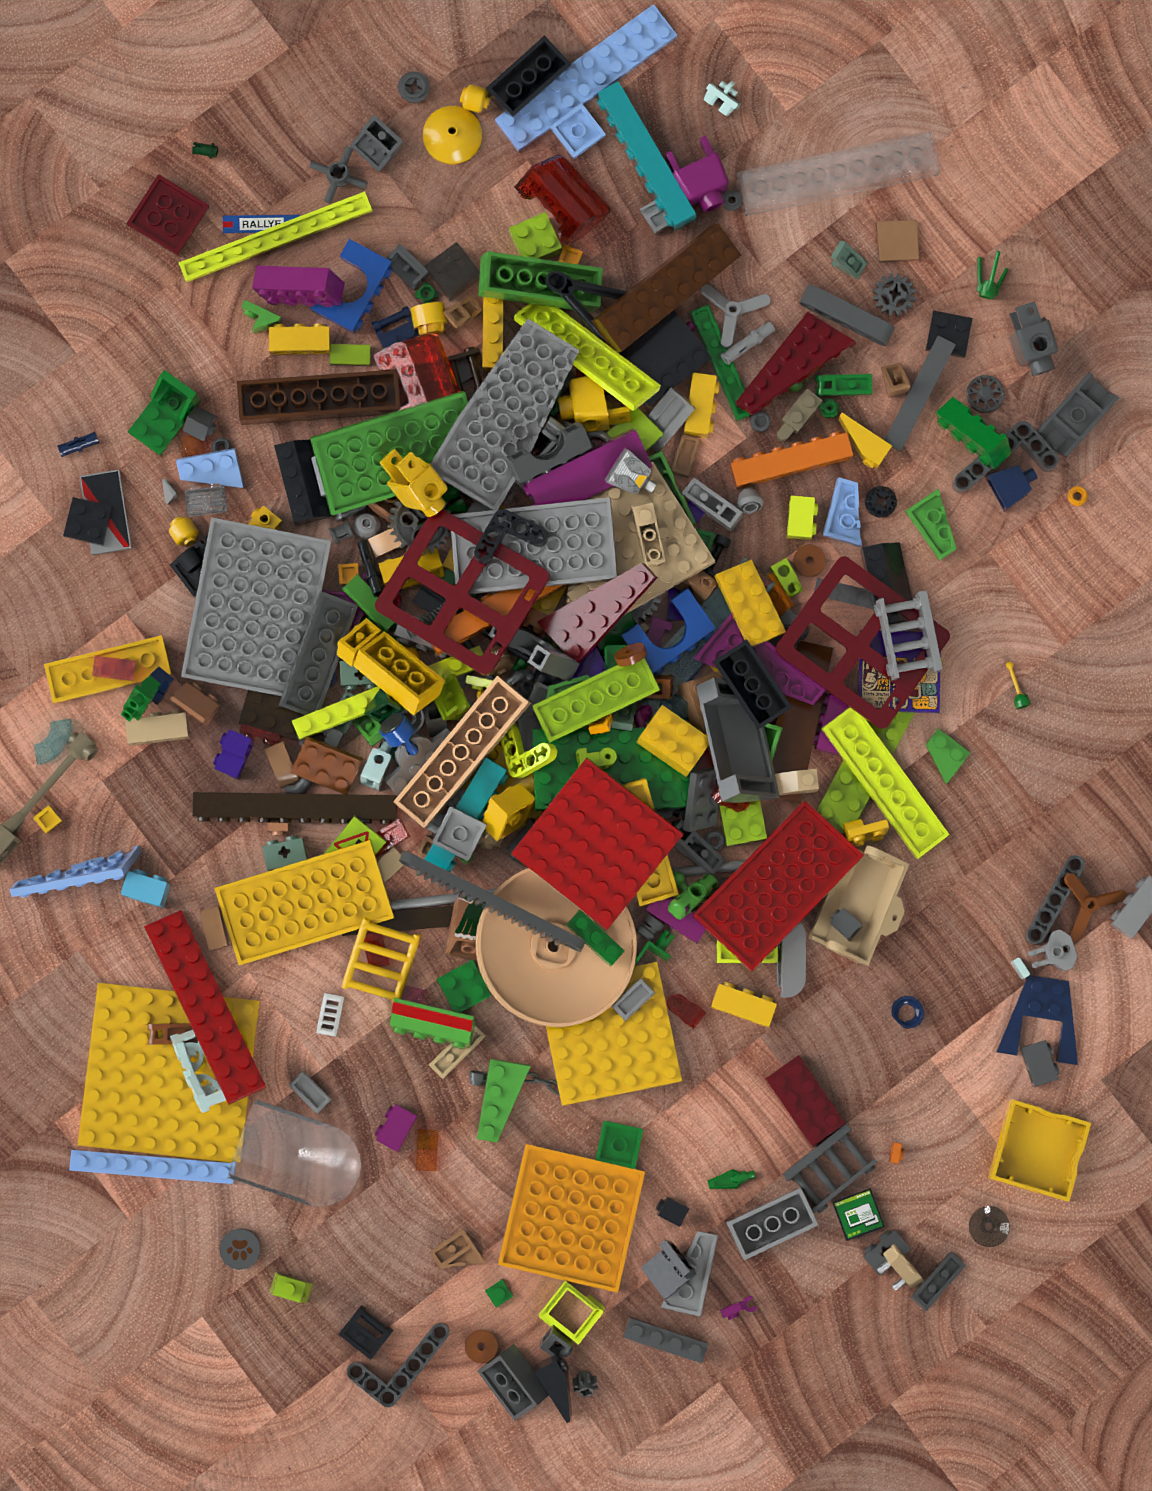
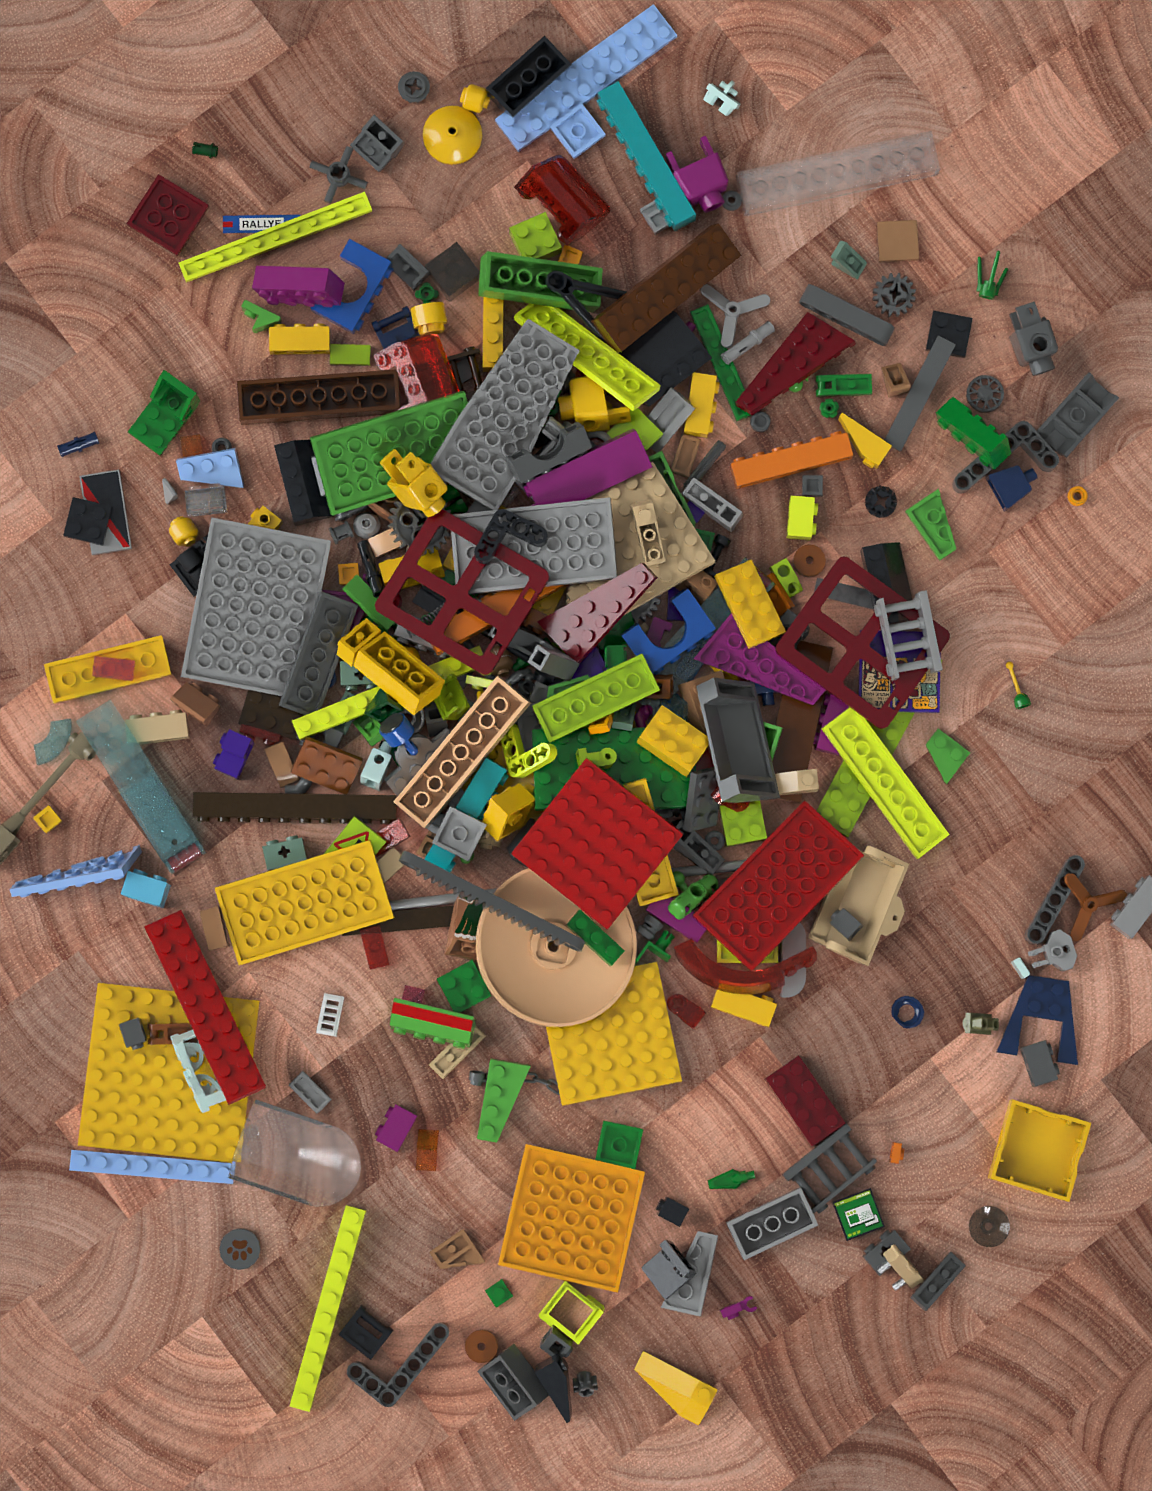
(133, 1033): none -> dark grey brick
(141, 787): none -> clear light blue hinge
(151, 690): green hips -> none
(200, 423): dark grey brick -> none
(278, 829): nougat plate -> none
(291, 1288): lime torso -> none
(328, 1308): none -> neon yellow brick
(406, 958): yellow bar -> none
(463, 312): medium nougat slope -> none
(630, 474): light grey torso -> none
(630, 654): dark orange piece -> none
(633, 999): light grey tile -> none
(665, 1340): dark grey arch -> none
(682, 1391): none -> yellow wedge
(707, 462): none -> dark grey axle
(740, 981): none -> clear red arch
(749, 501): light grey cone -> none
(752, 684): black slope -> none
(798, 415): dark tan brick -> none
(812, 485): none -> dark grey plate
(843, 513): light blue wing -> none
(857, 832): yellow plate -> none
(980, 1023): none -> olive hips

